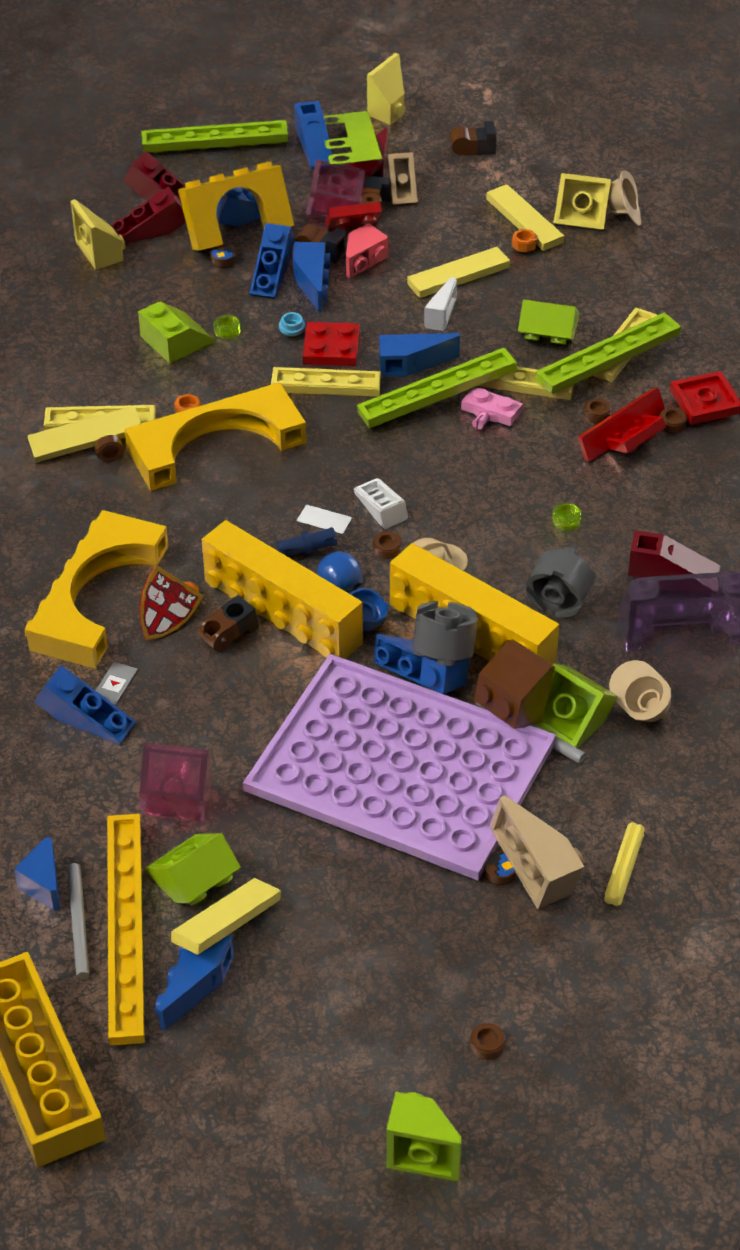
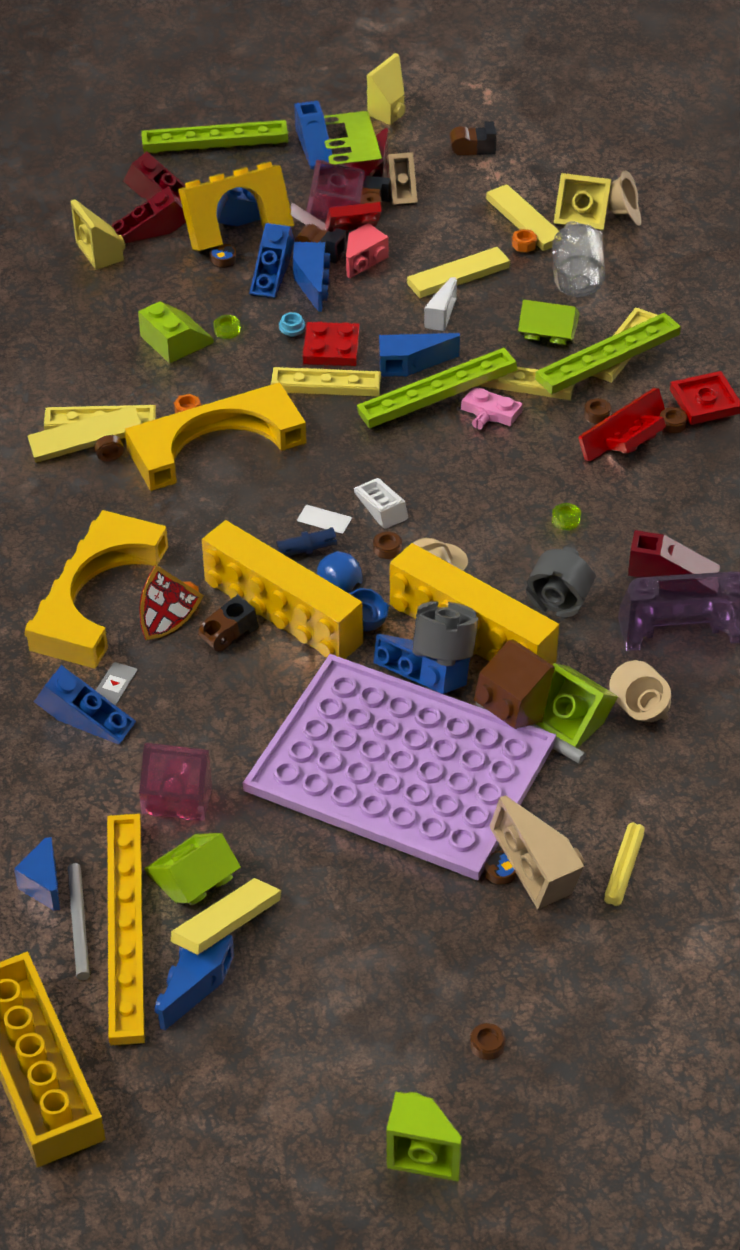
(306, 217): none -> white sticker
(578, 260): none -> clear cylinder

